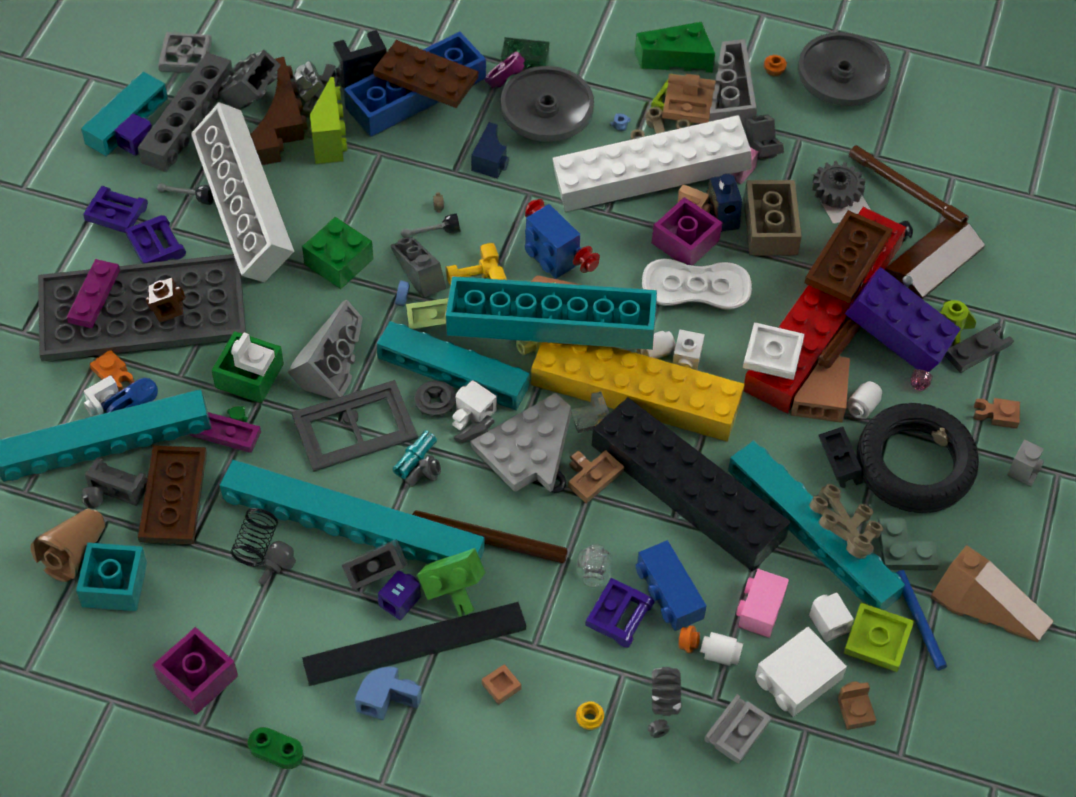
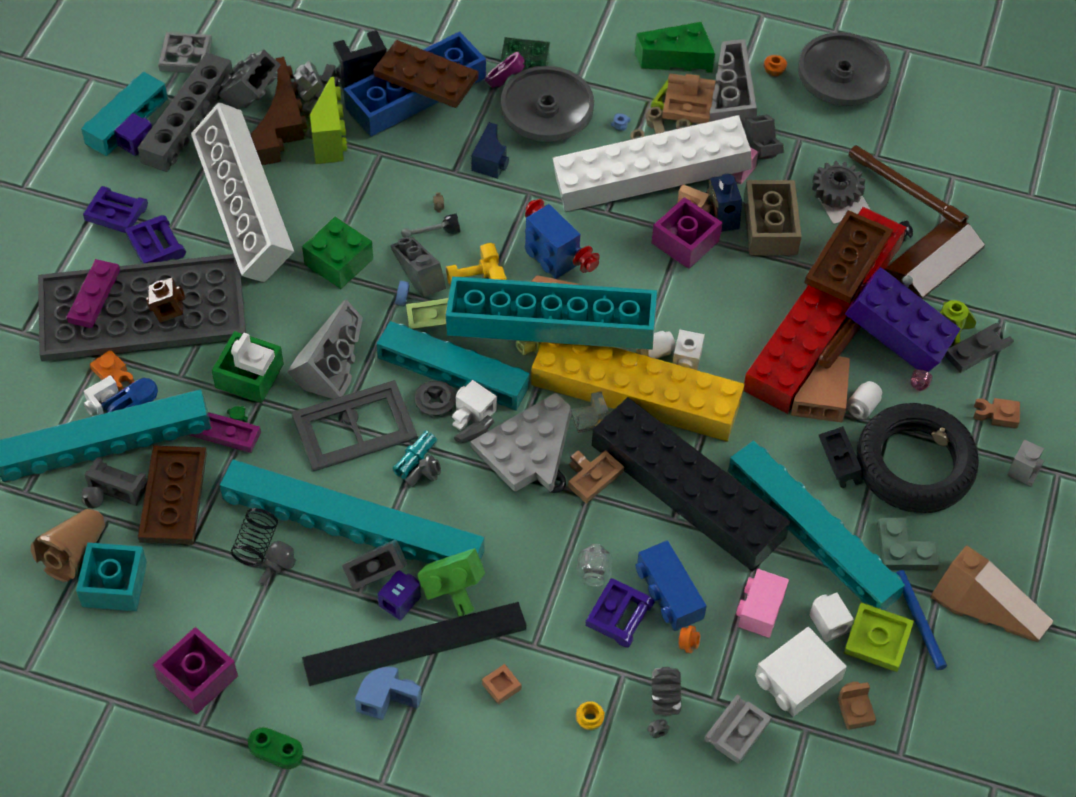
(202, 193): hinge -> none
(503, 539): reddish brown axle -> none
(718, 284): white plate -> none
(721, 649): white brick -> none
(773, 351): white plate -> none
(858, 544): dark tan plant -> none

